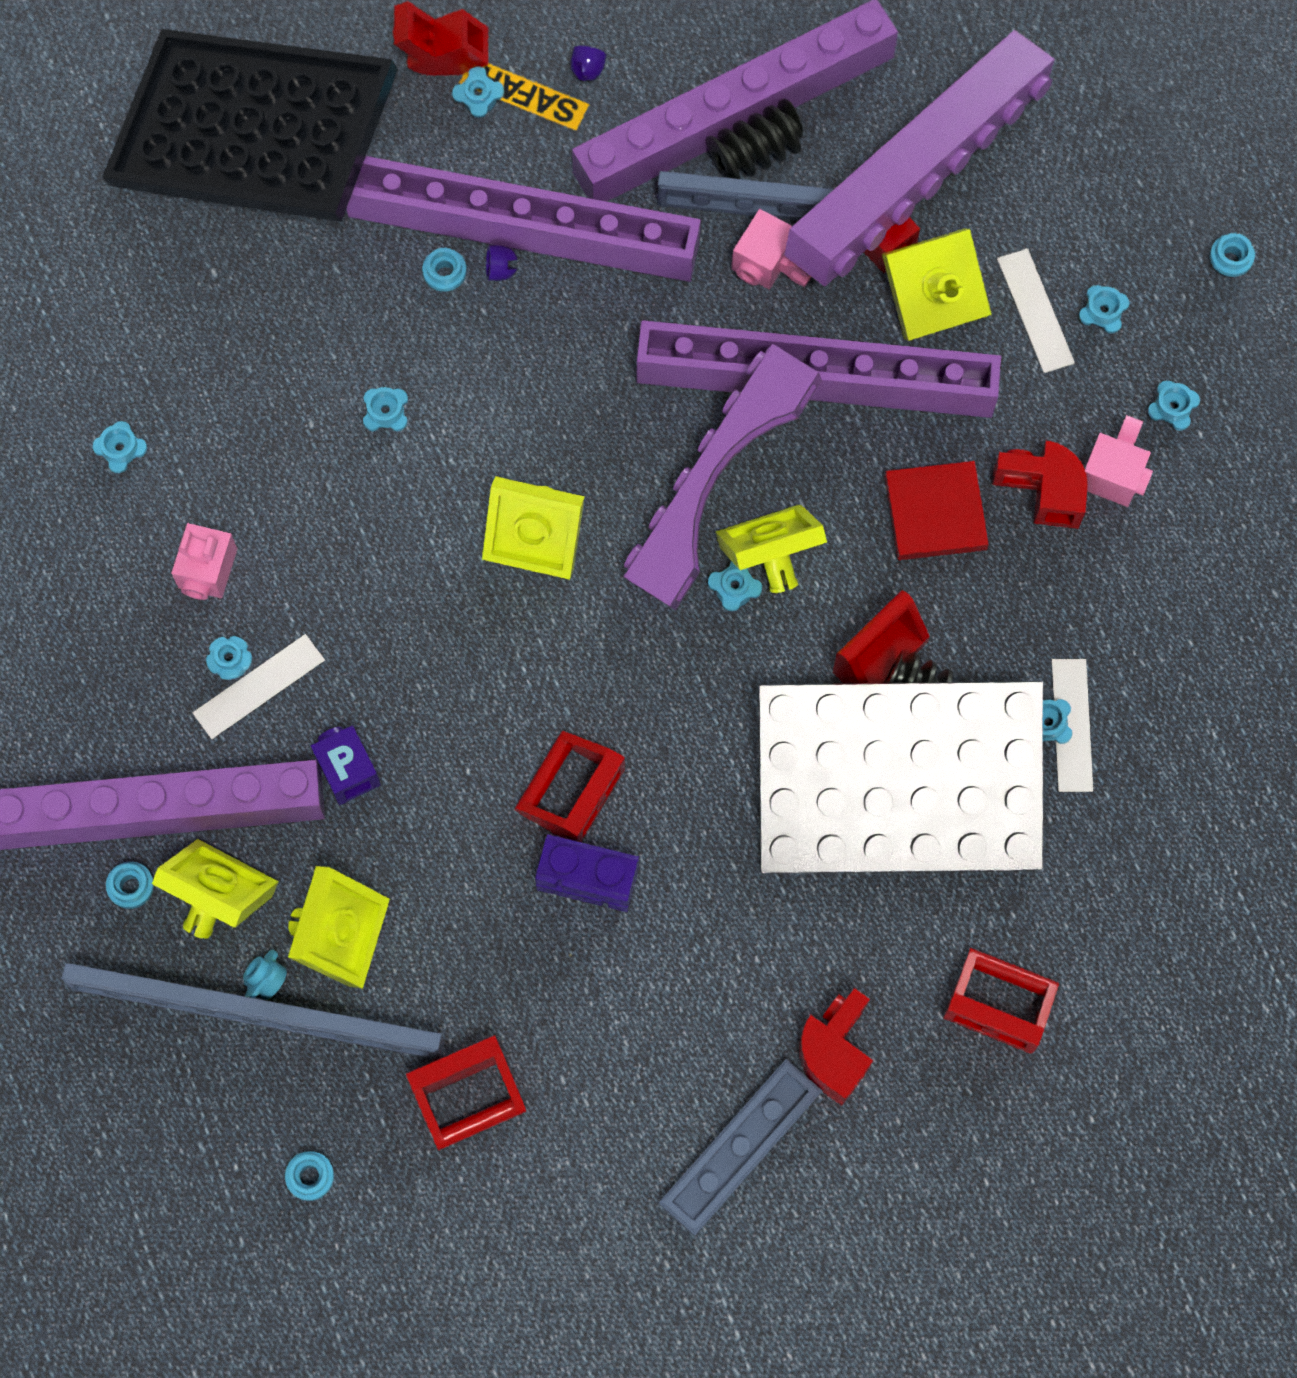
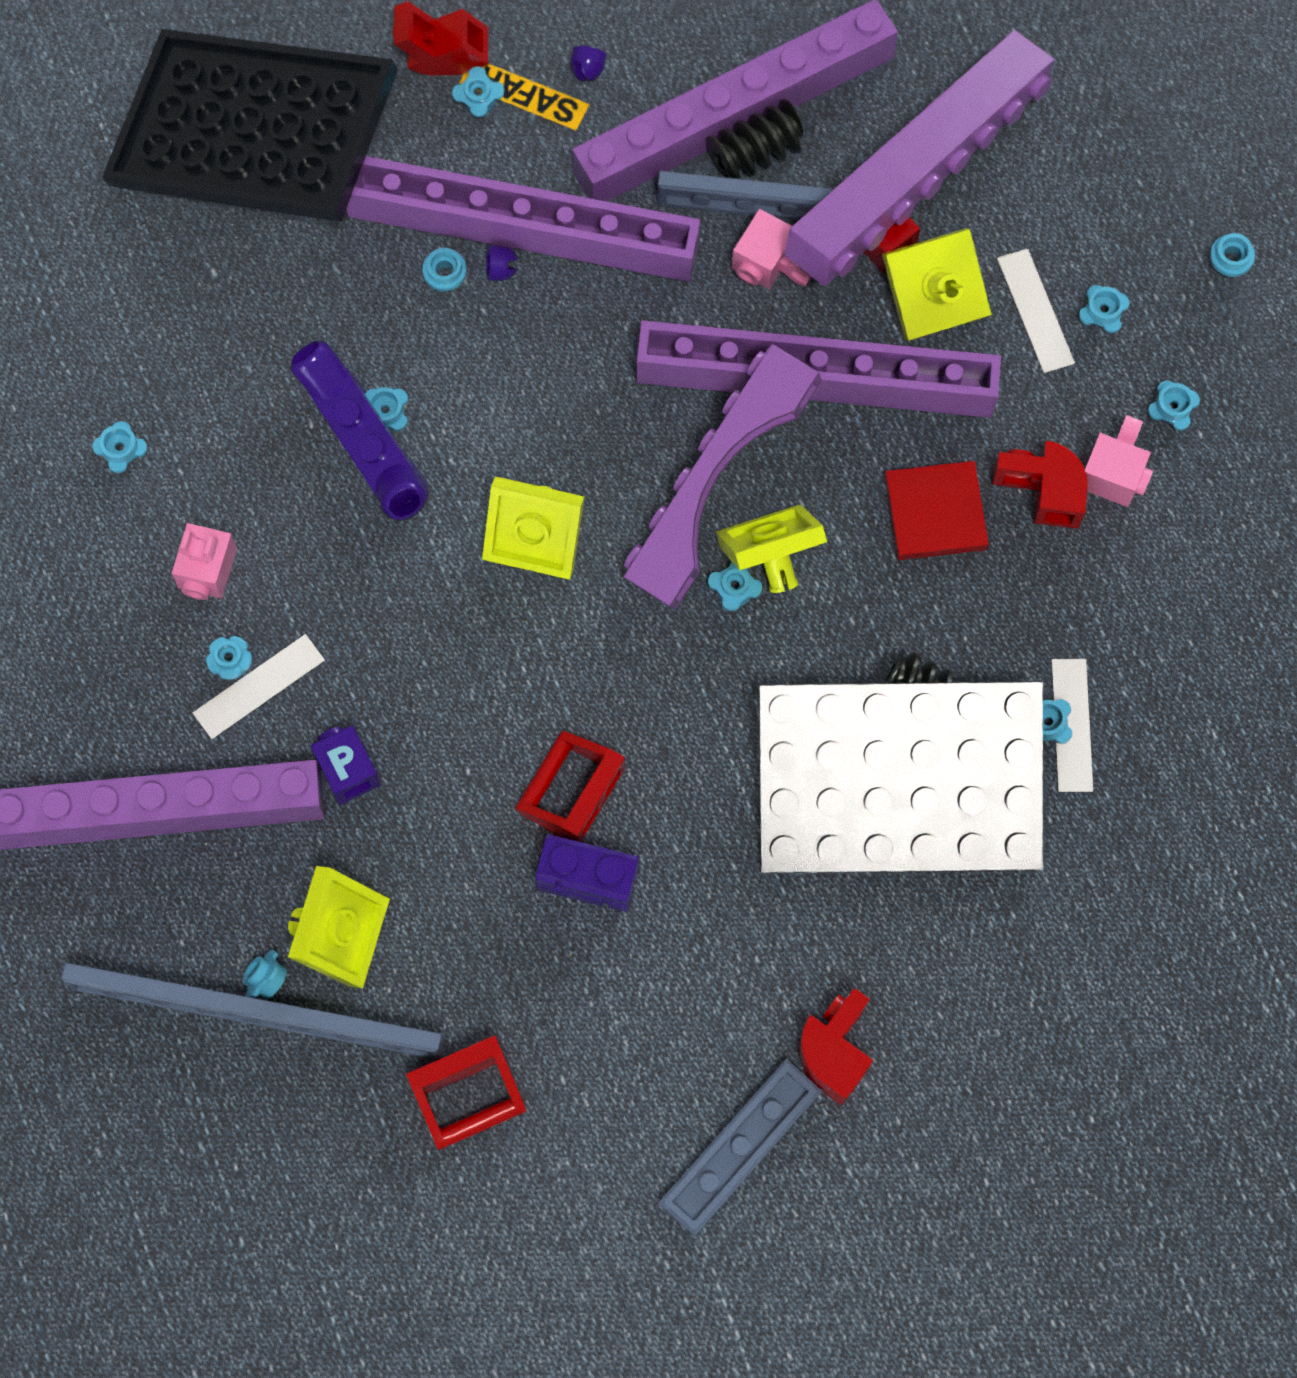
(120, 875): medium azure plate -> none
(213, 886): neon yellow tile -> none
(298, 1165): medium azure plate -> none
(361, 430): none -> dark purple plate
(878, 644): red tile -> none
(992, 1021): red tile -> none

